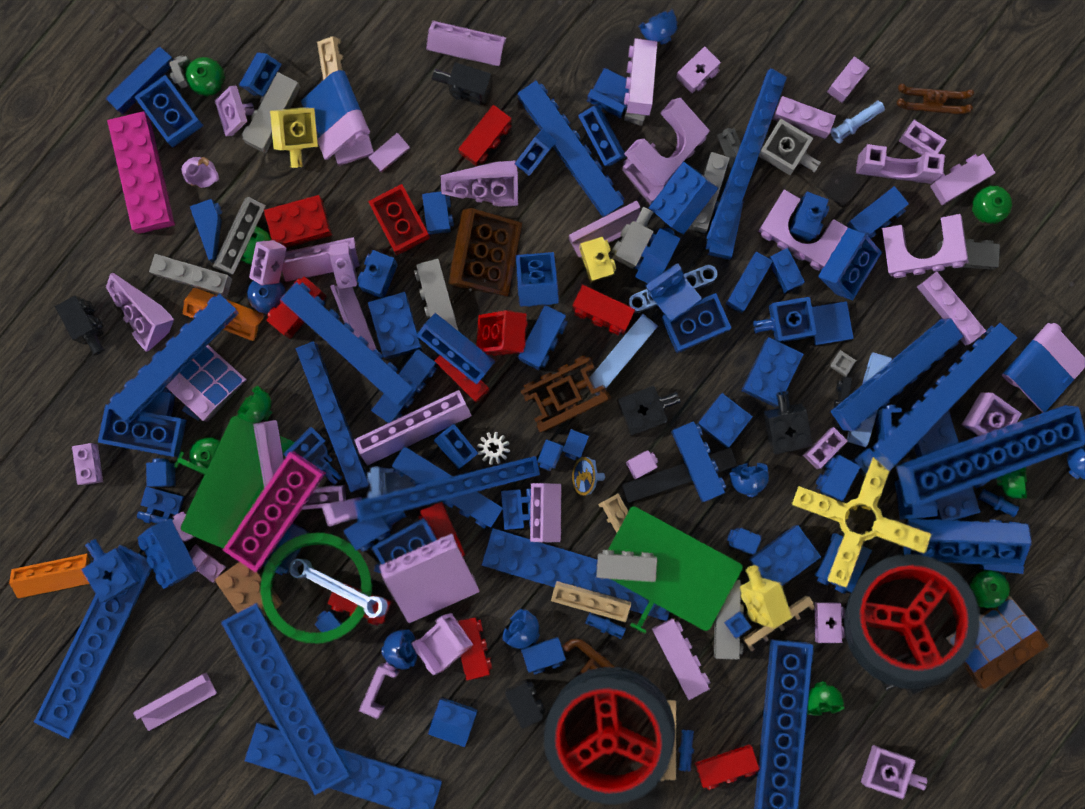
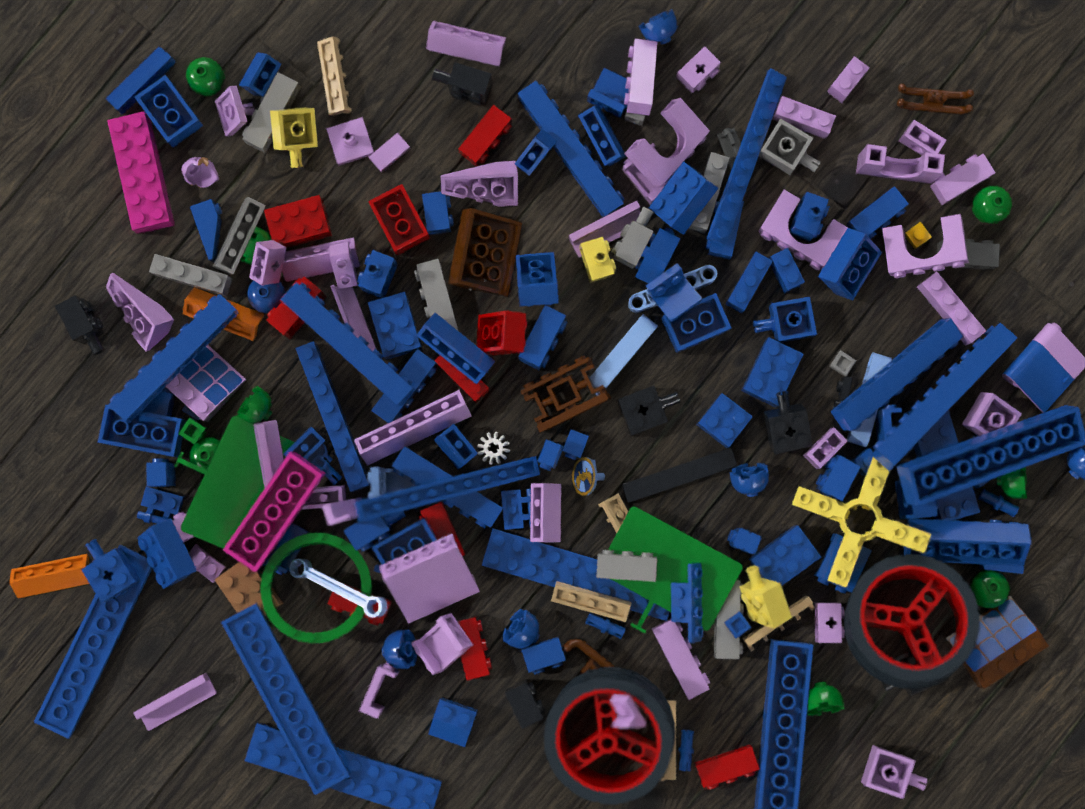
(87, 464): lavender brick -> none
(177, 74): light grey bracket -> none
(193, 431): none -> green brick
(327, 621): blue brick -> none
(336, 113): blue door -> none
(602, 310): red brick -> none
(628, 713): none -> lavender slope
(642, 464): lavender brick -> none
(687, 602): none -> blue bracket
(698, 462): blue brick -> none
(832, 323): blue tile -> none
(850, 126): light blue pin -> none
(917, 235): none -> yellow plate

